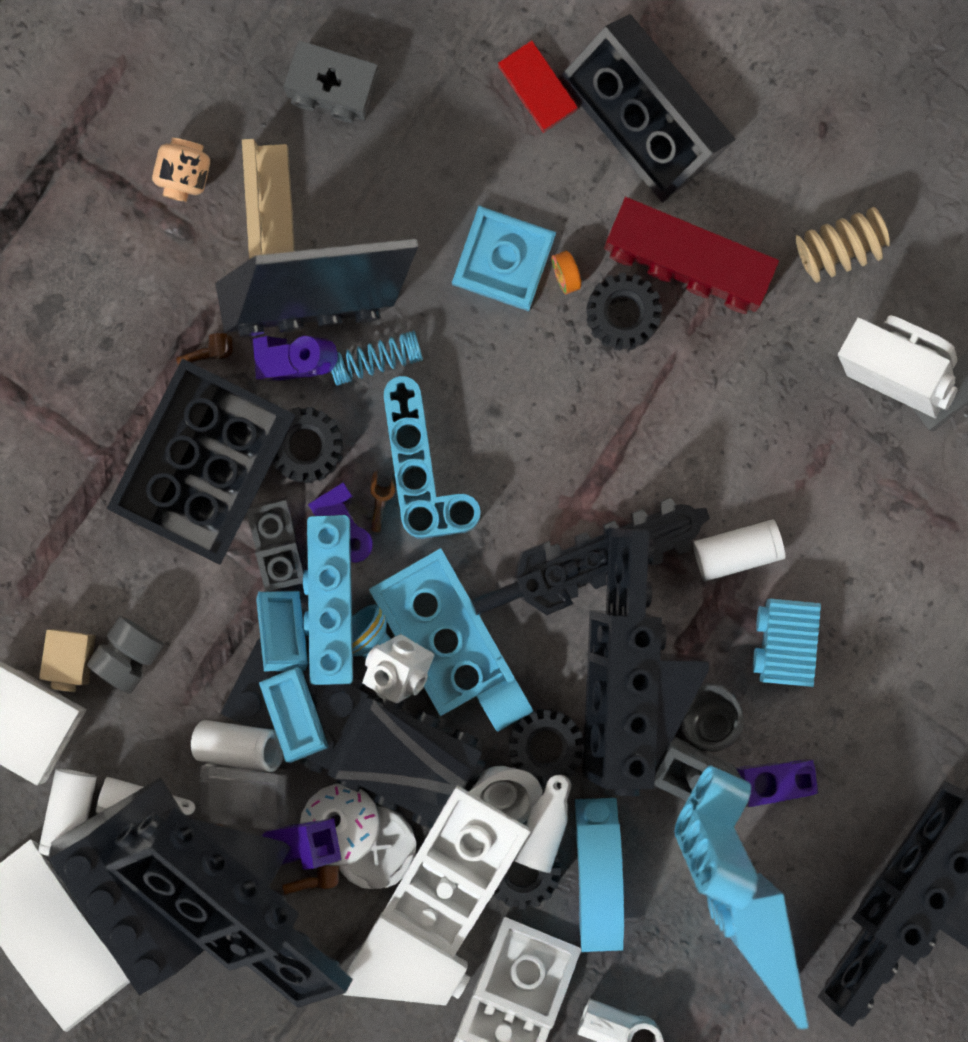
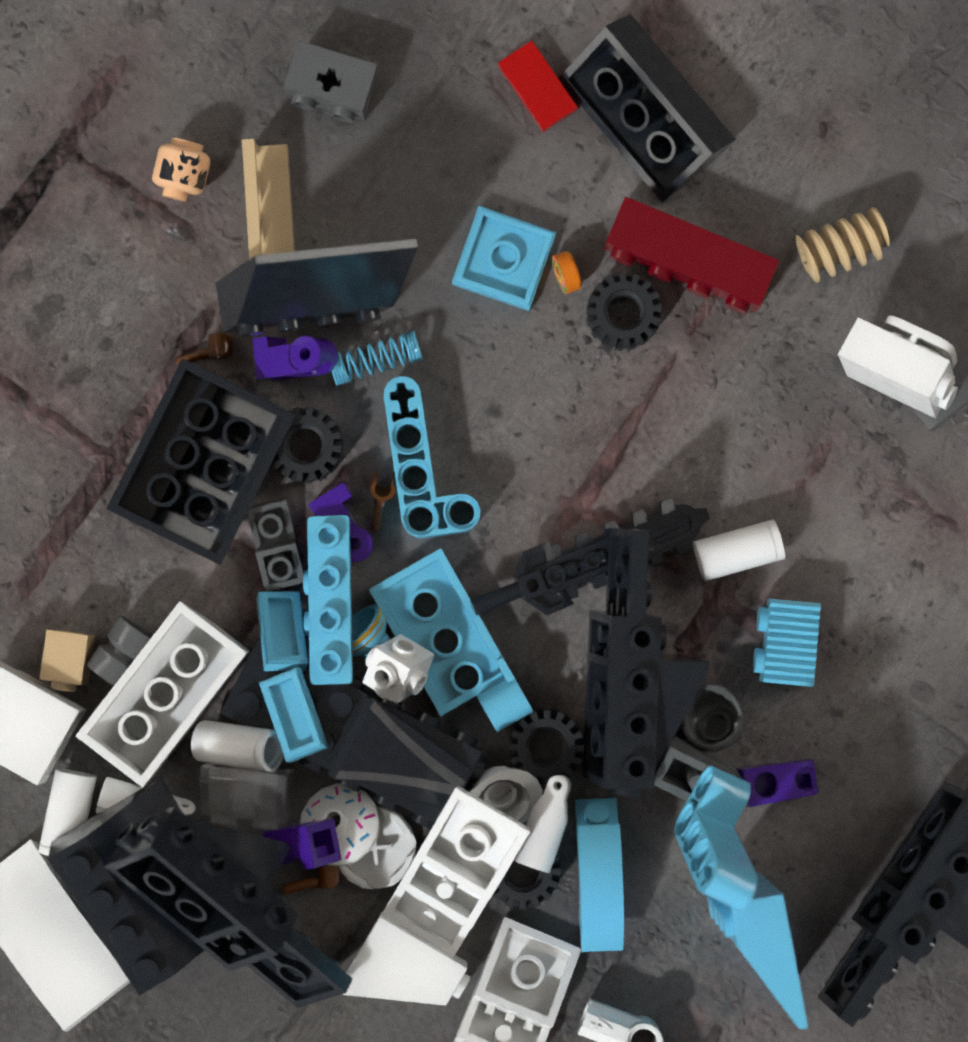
(162, 693): none -> white slope

